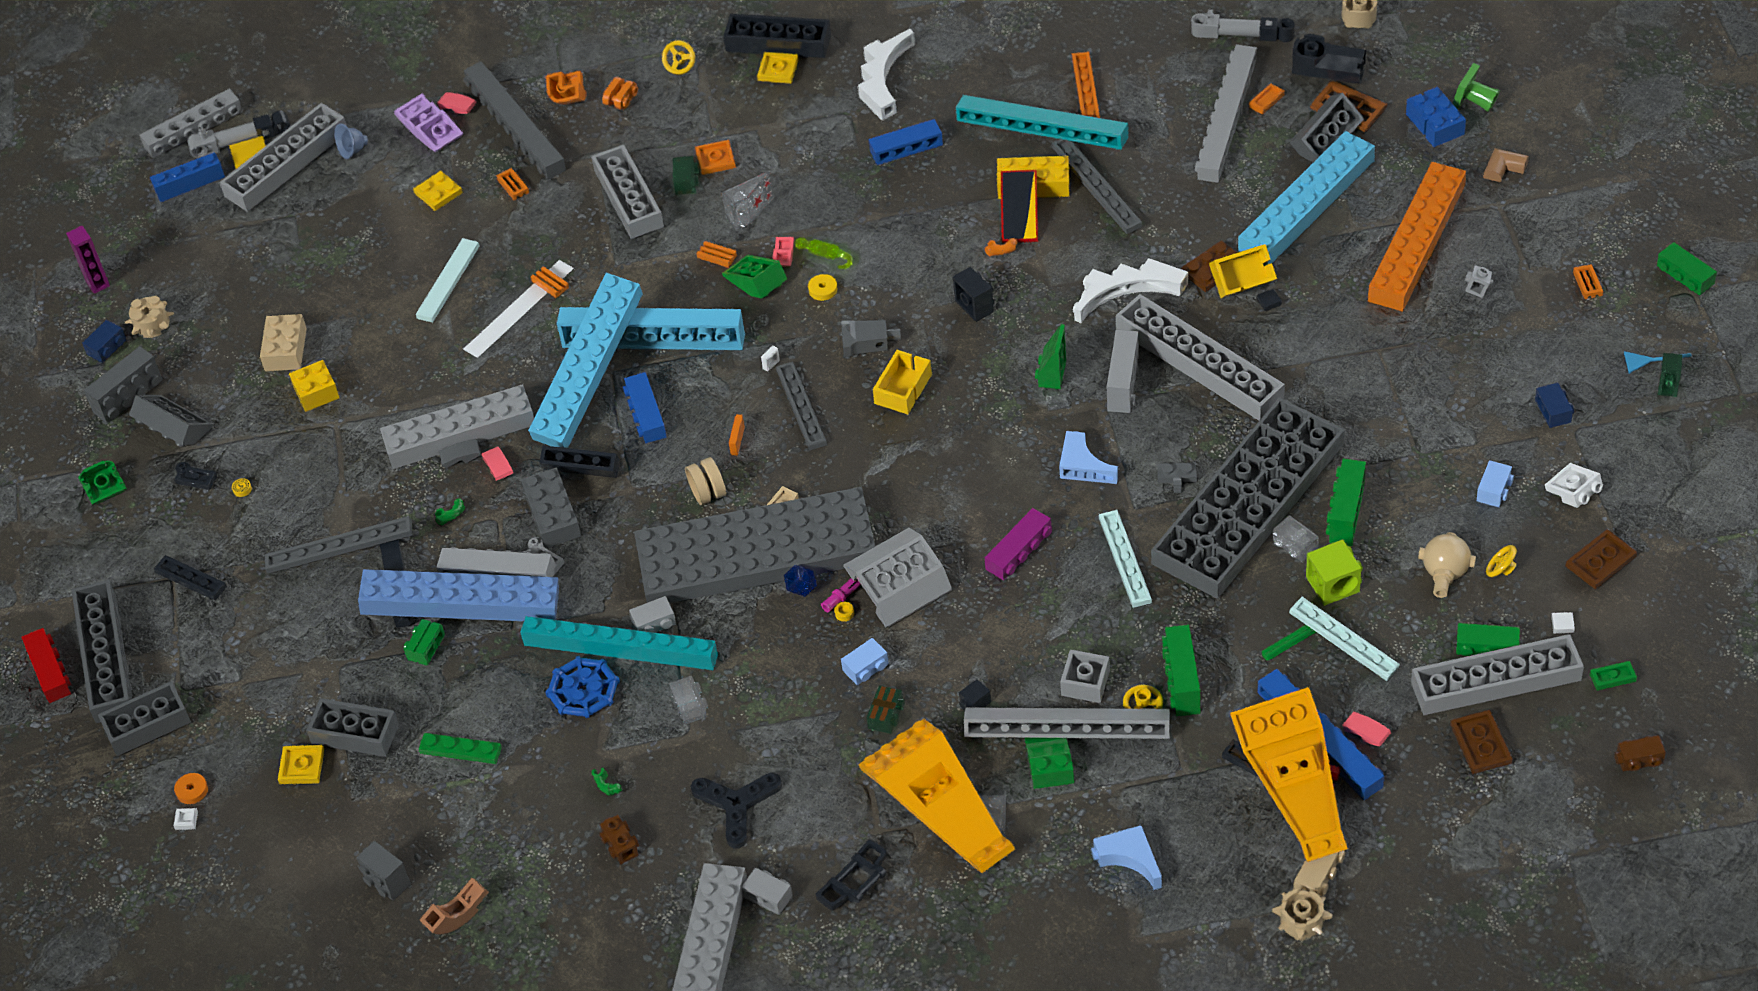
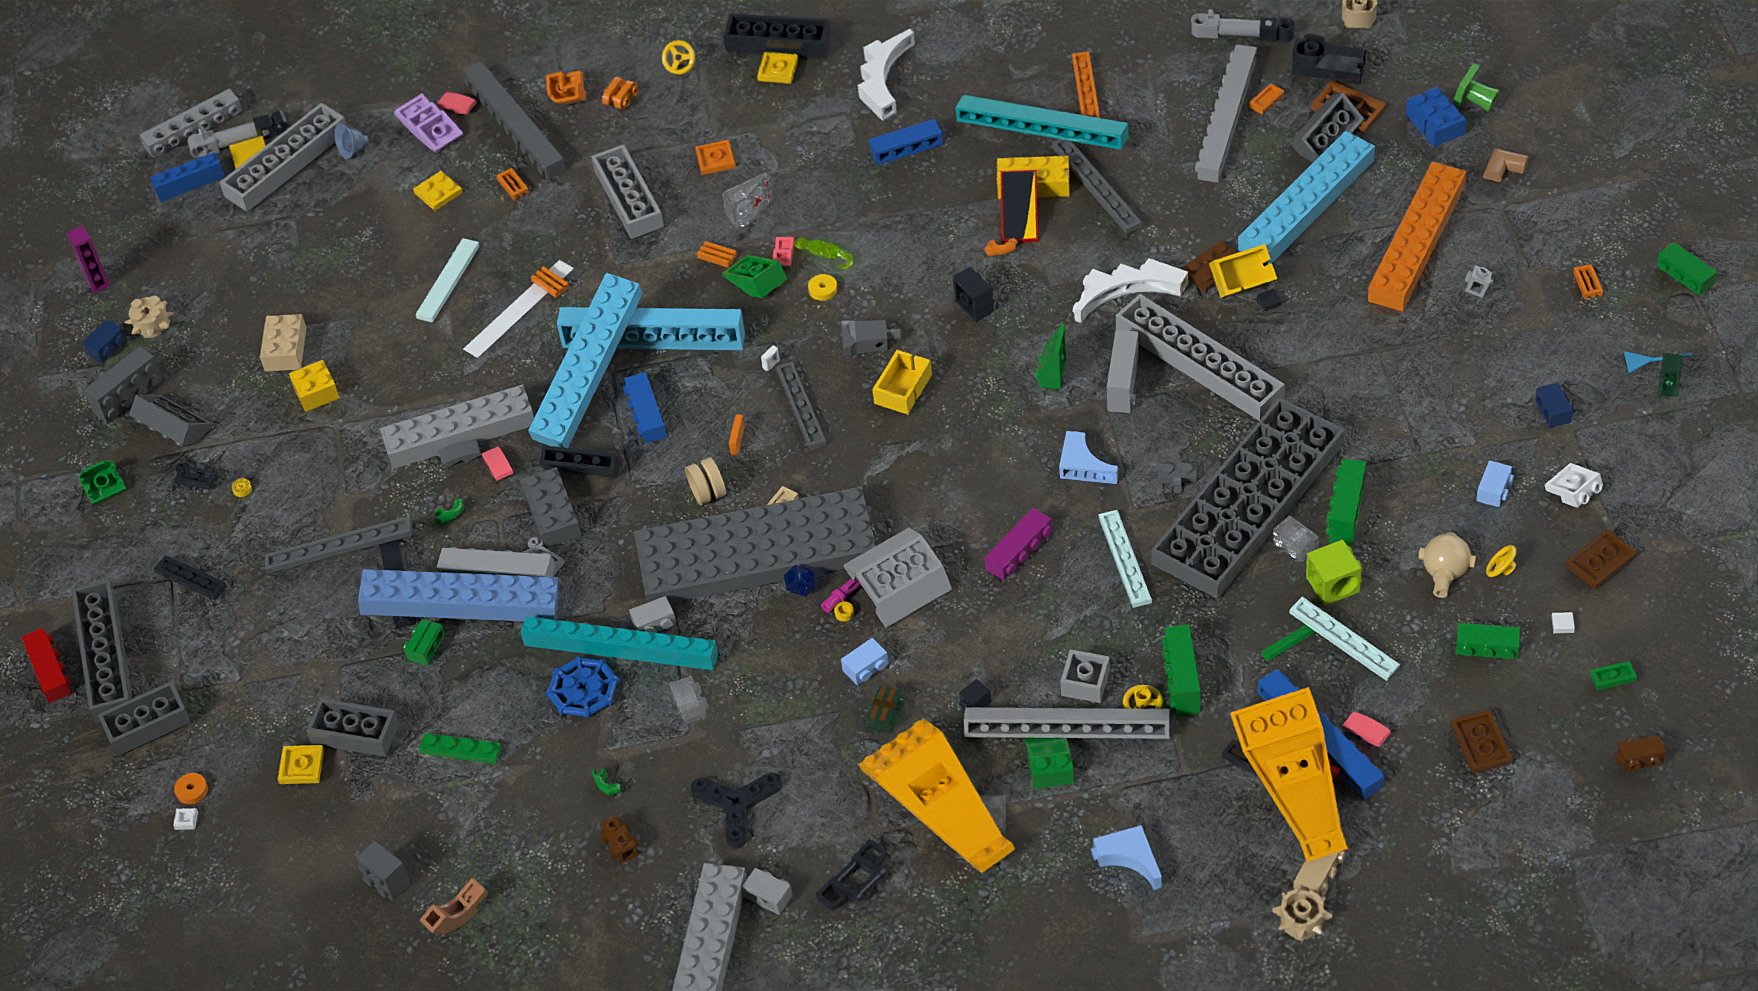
(685, 175): clear green brick -> none
(1496, 674): light grey brick -> none

